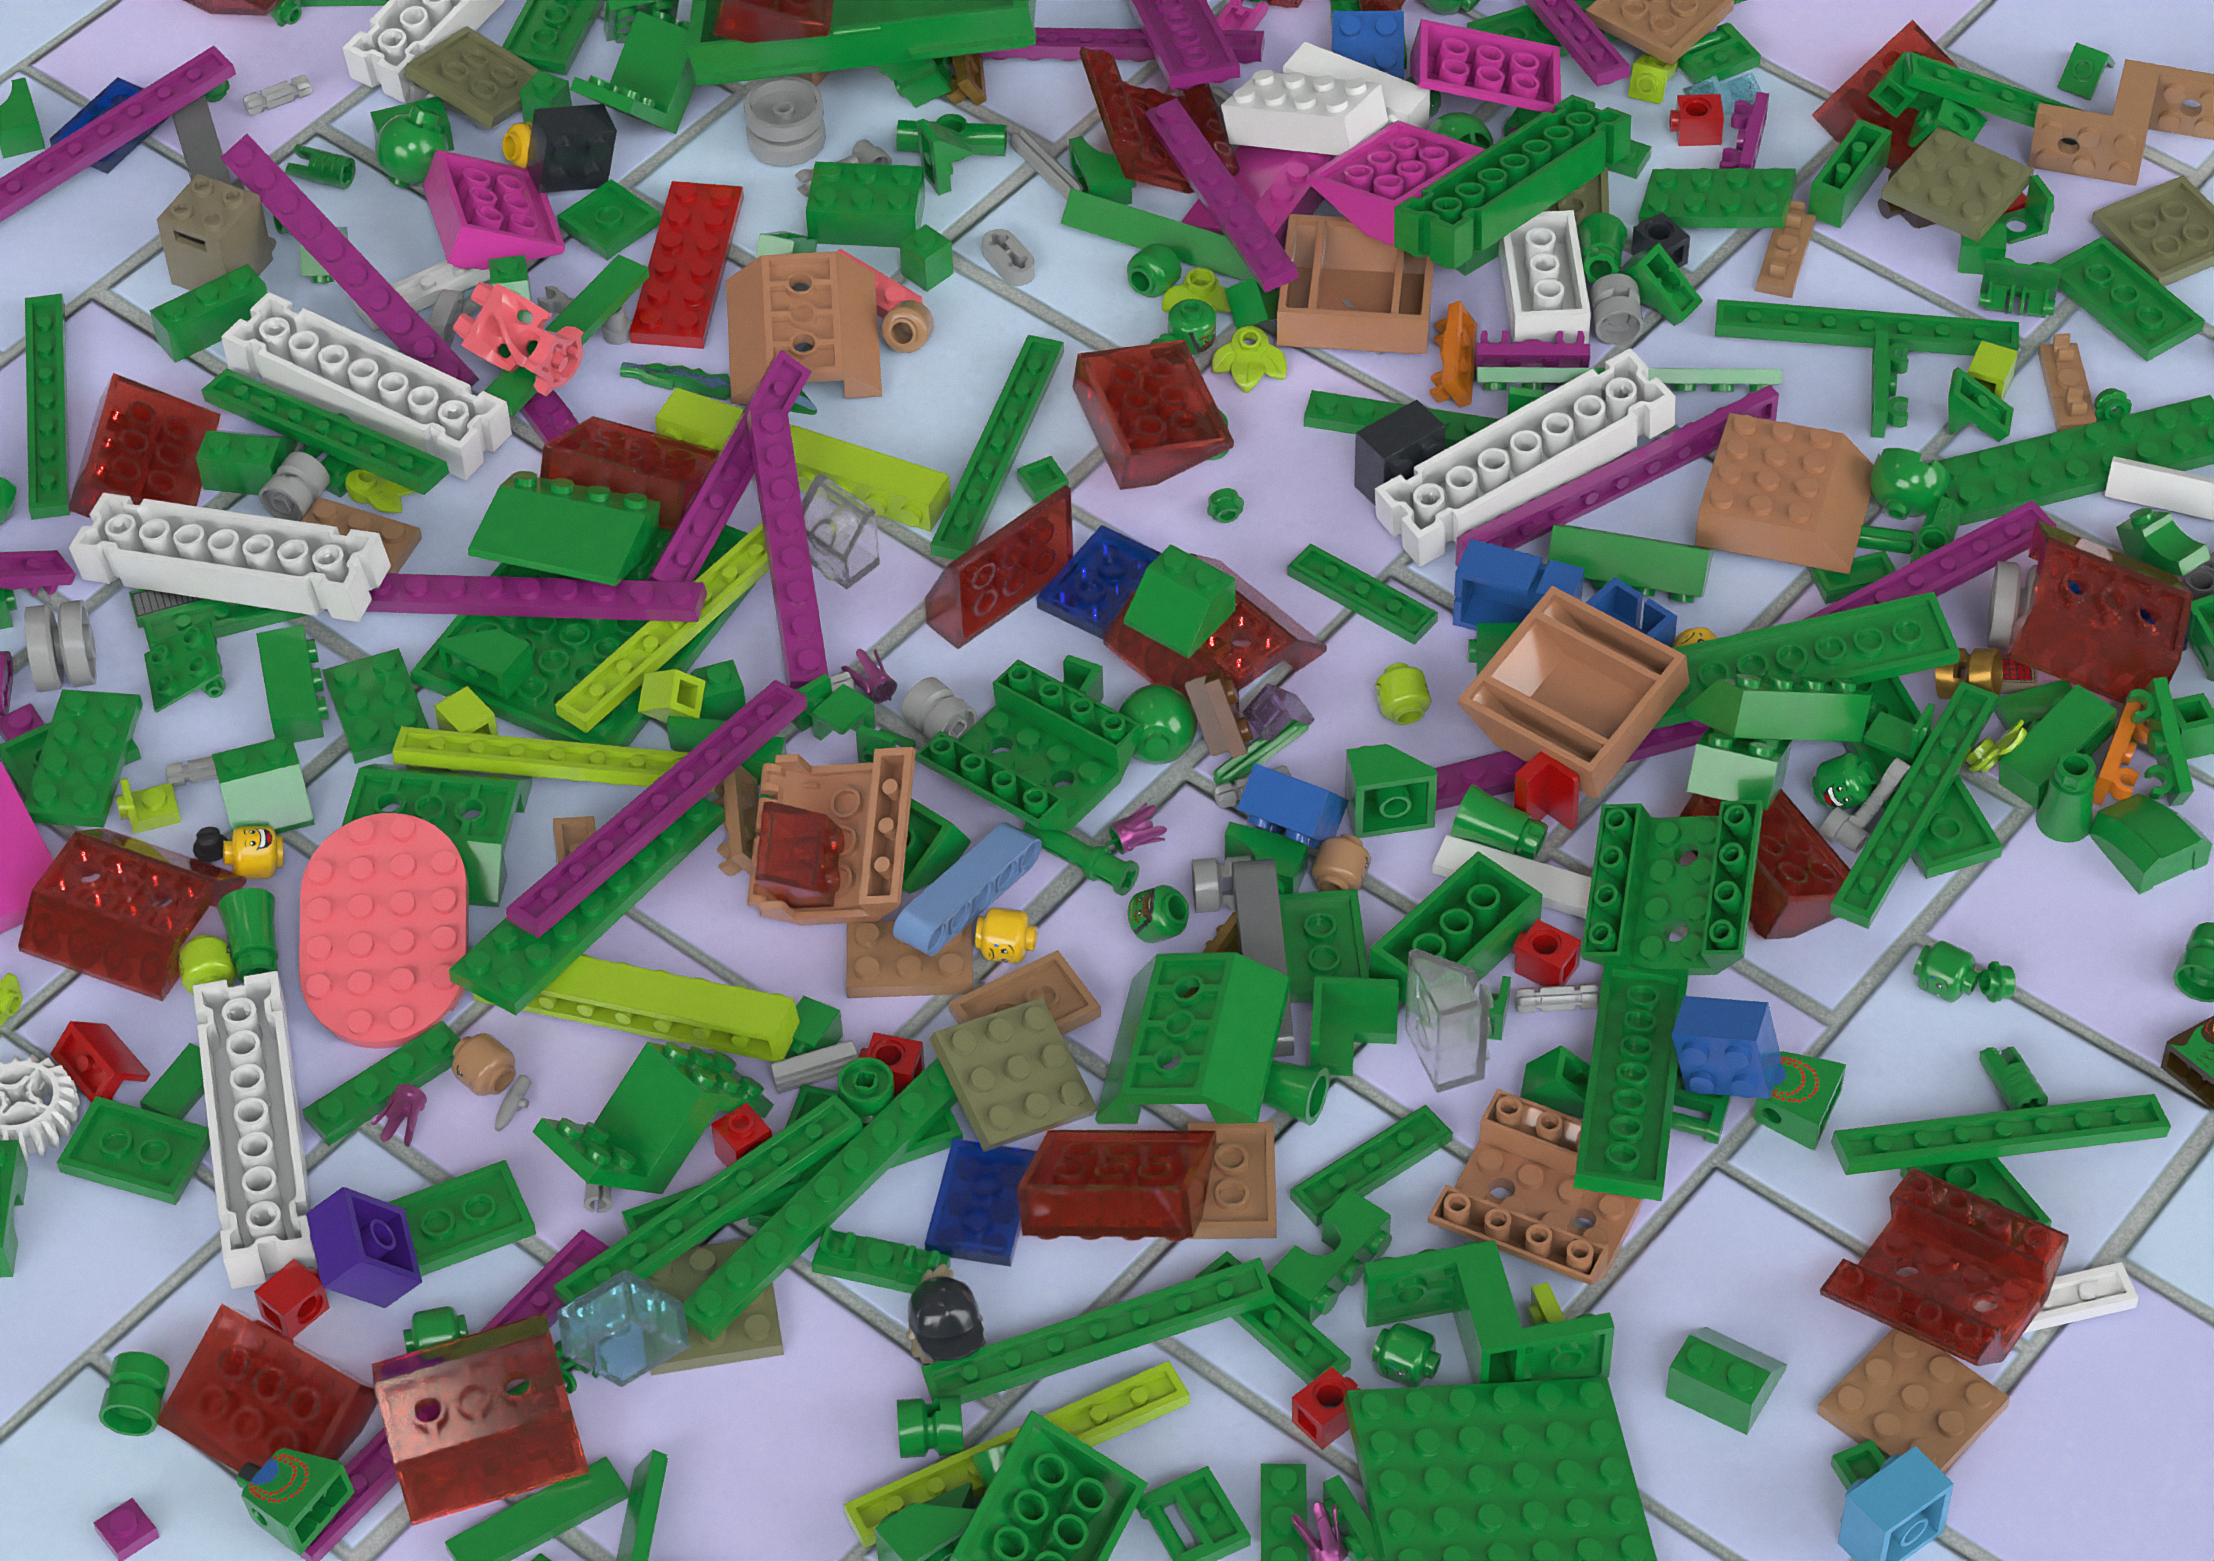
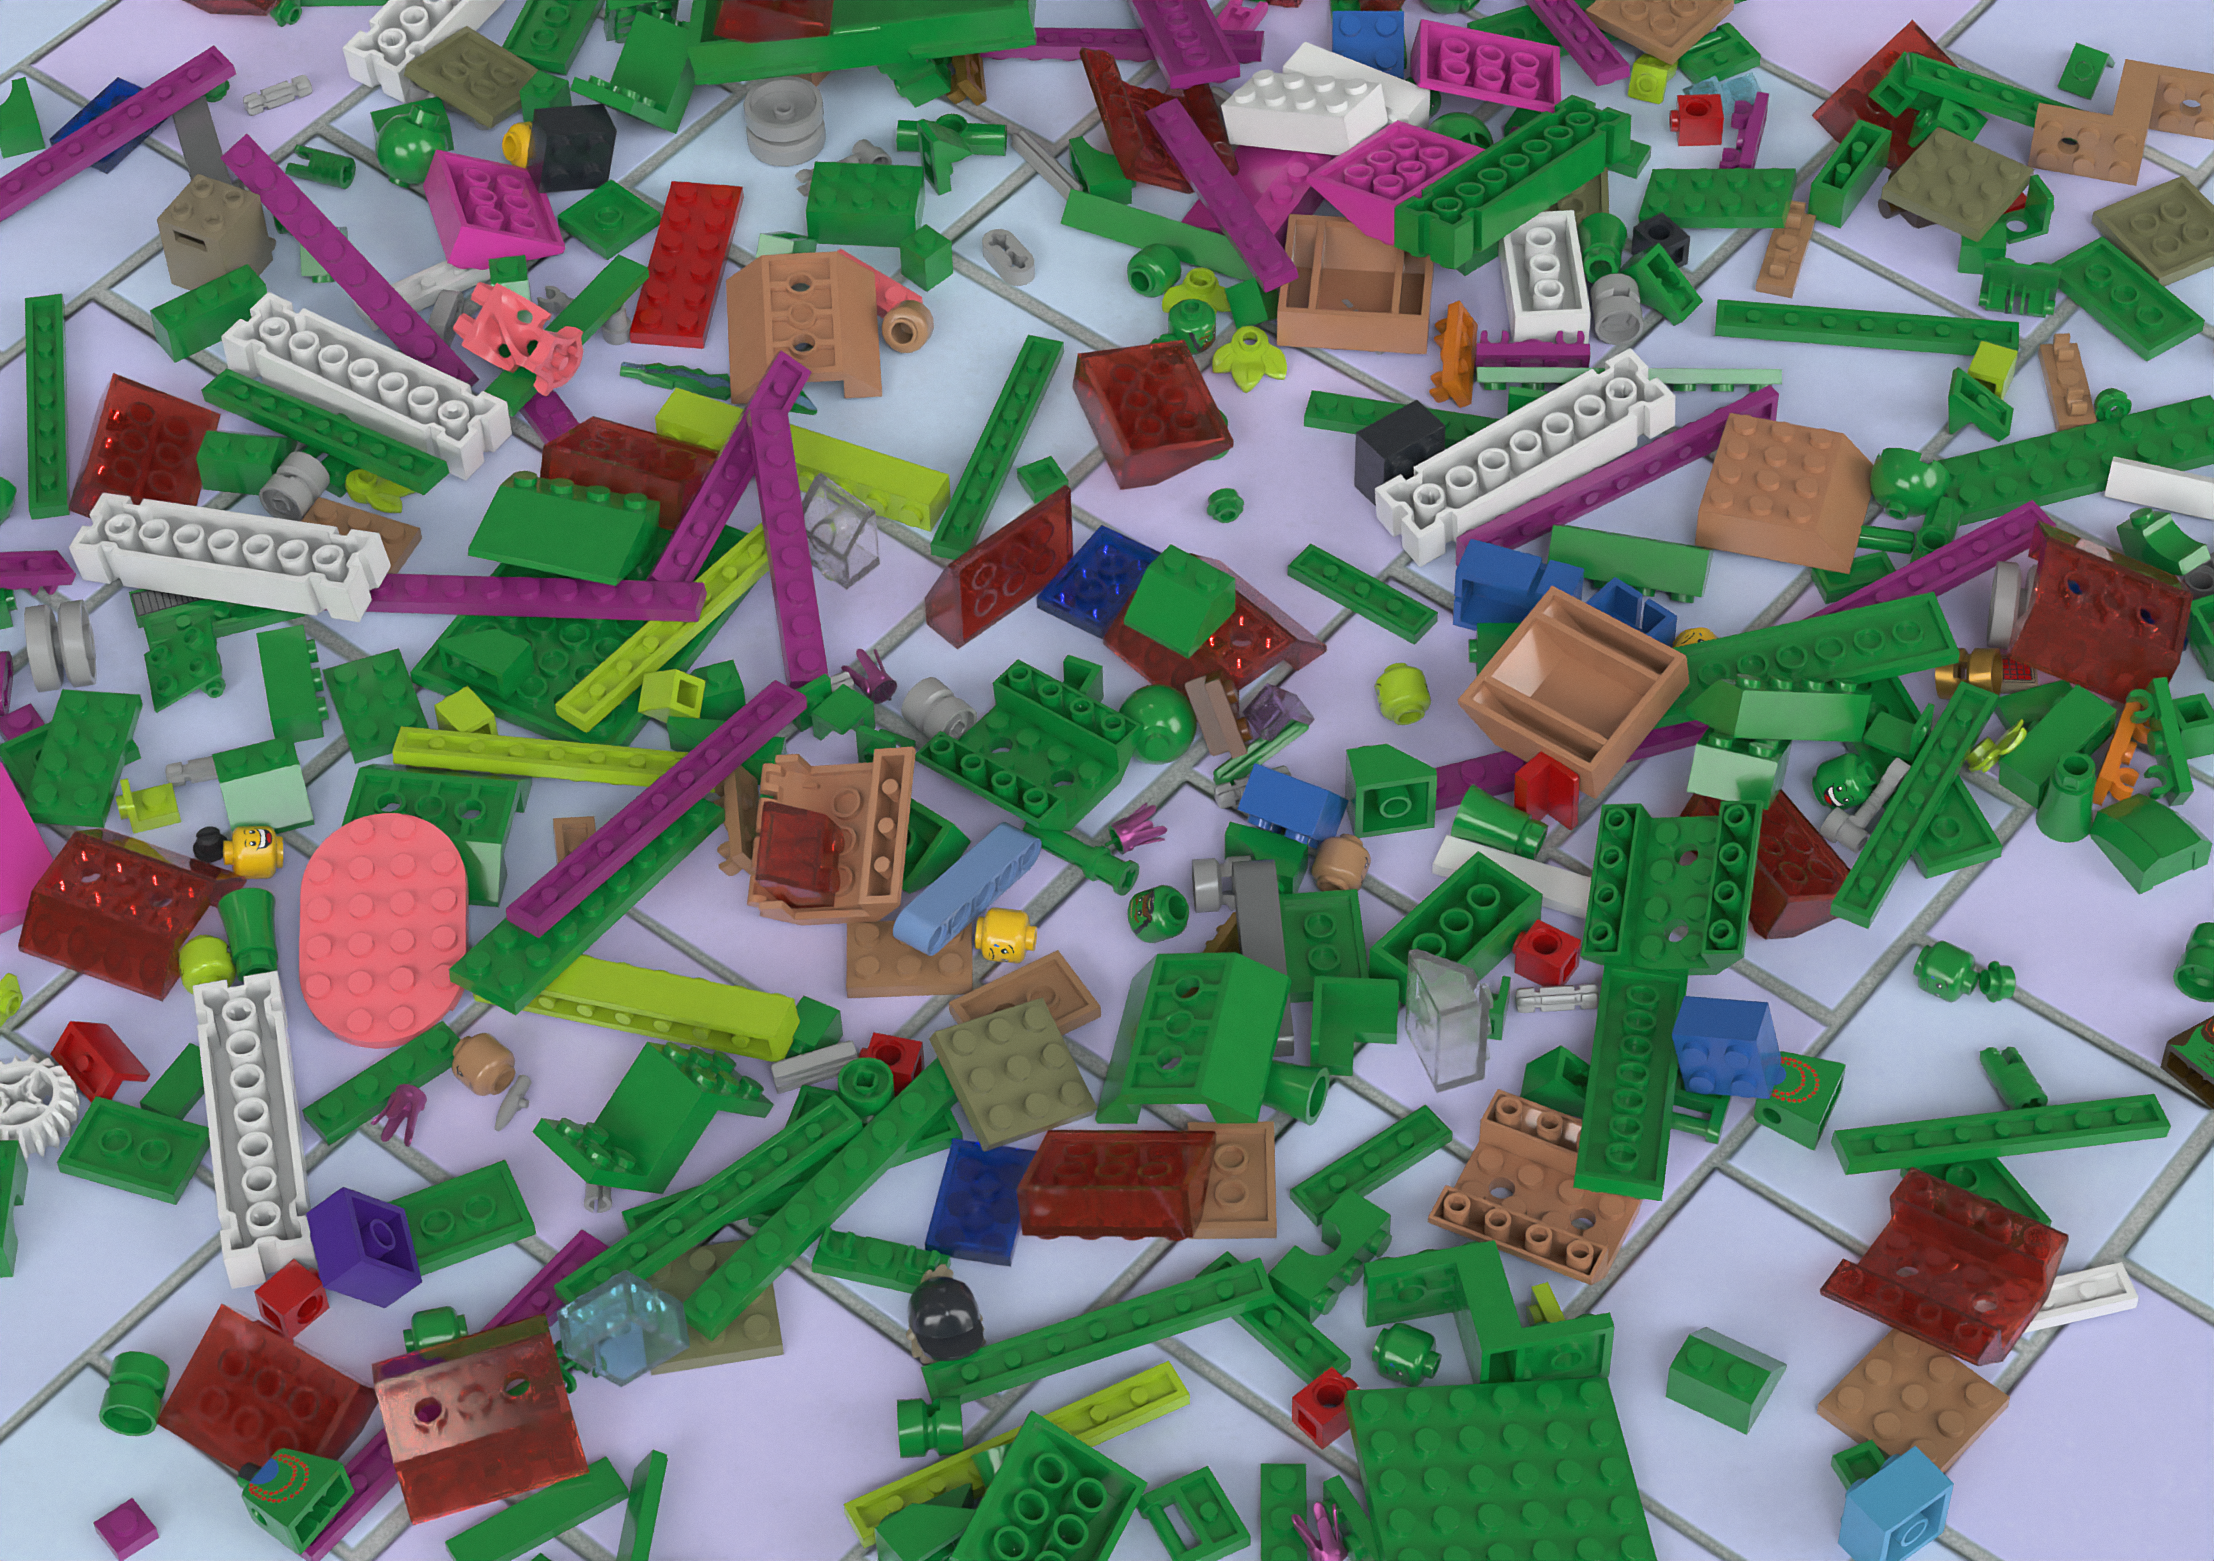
(738, 1134): red brick -> none
(1884, 384): green plate -> none

